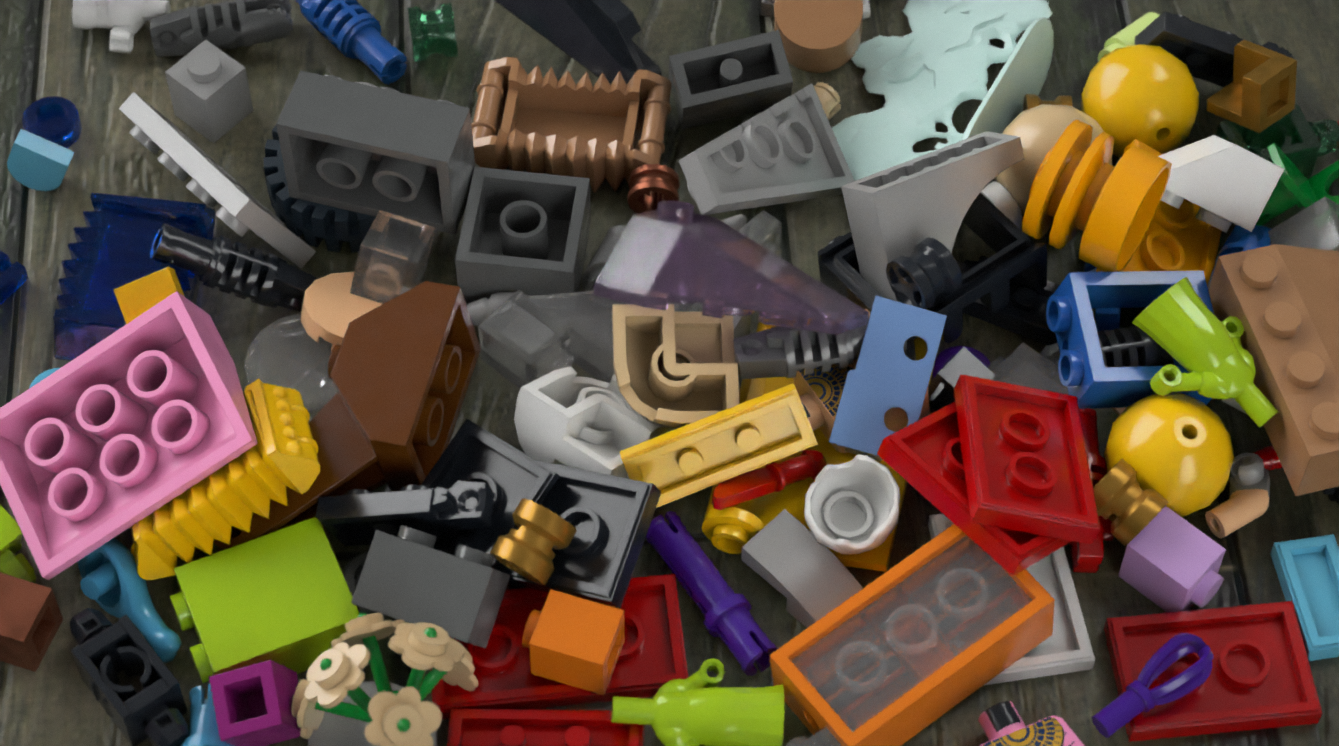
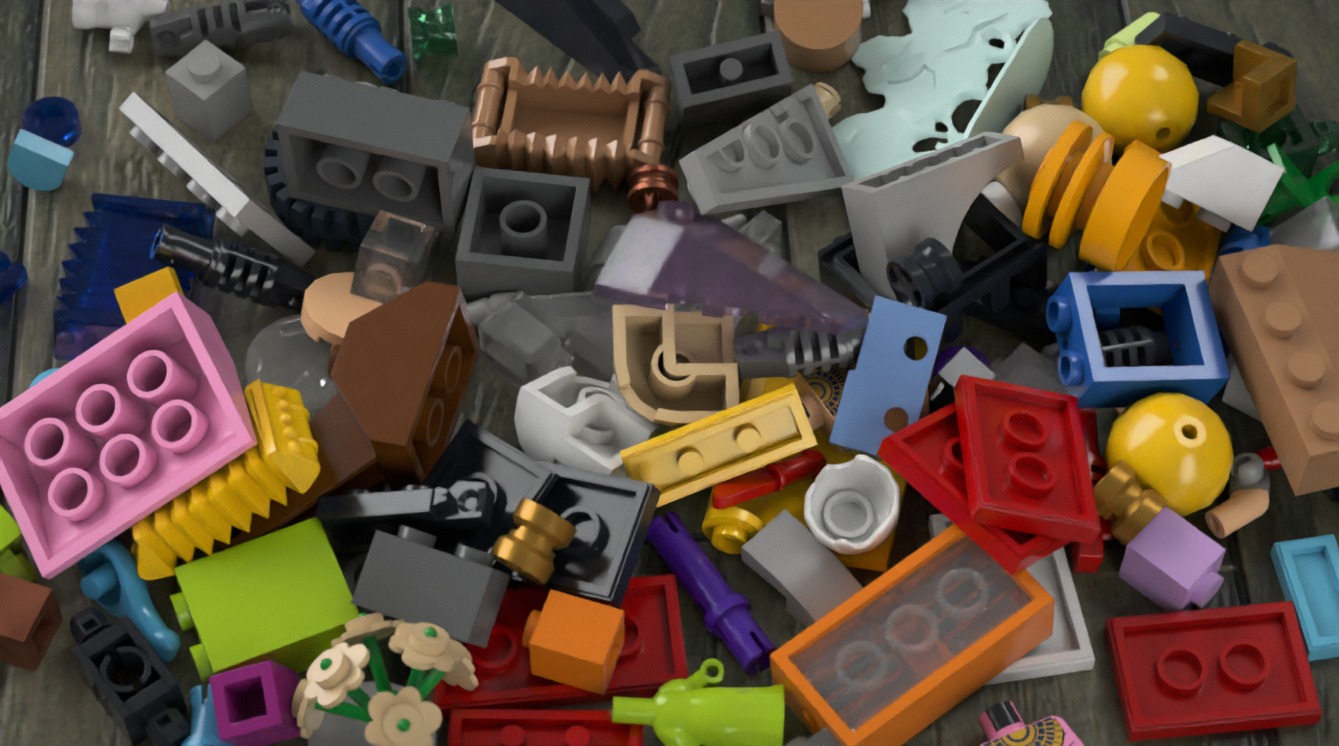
(1140, 698): dark purple piece -> none
(1205, 349): lime piece -> none

